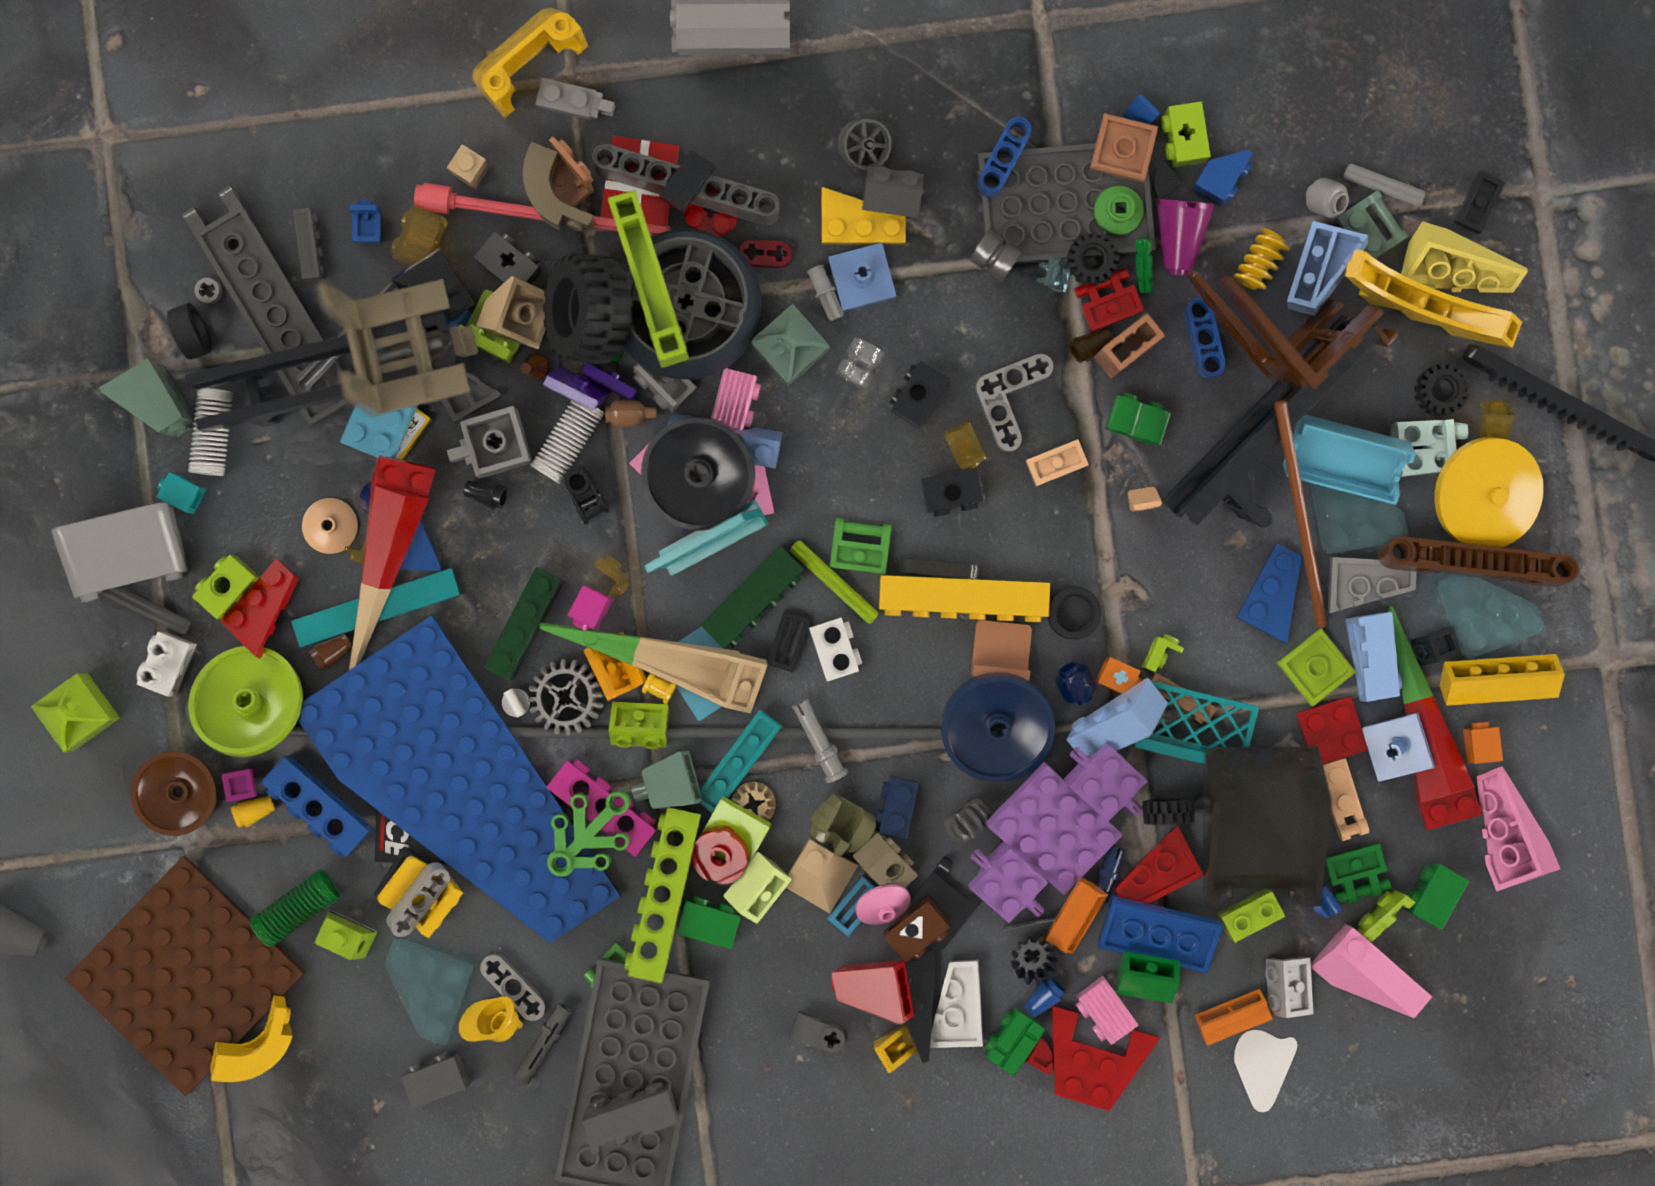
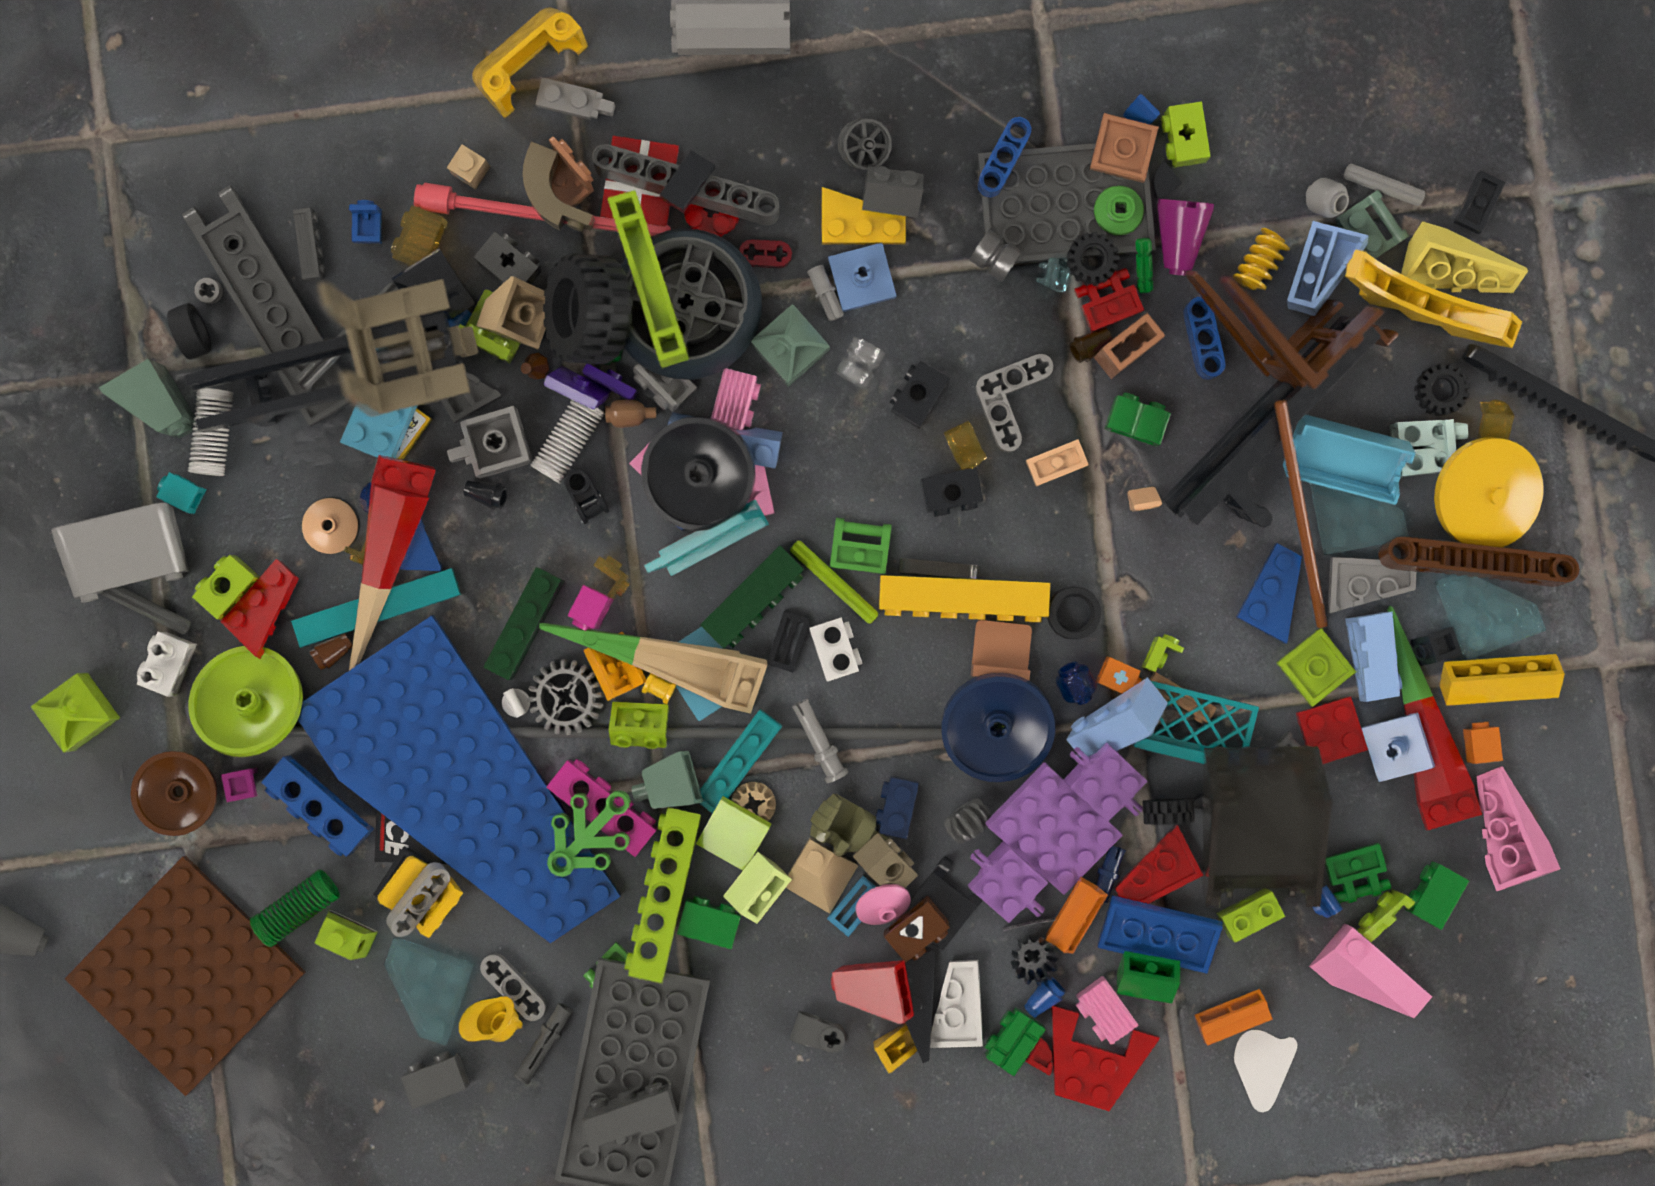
(252, 810): yellow cone -> none
(257, 1056): yellow arch -> none
(722, 840): plate -> none
(1220, 175): blue slope -> none
(1289, 987): light grey bracket -> none
(1344, 800): light nougat plate -> none

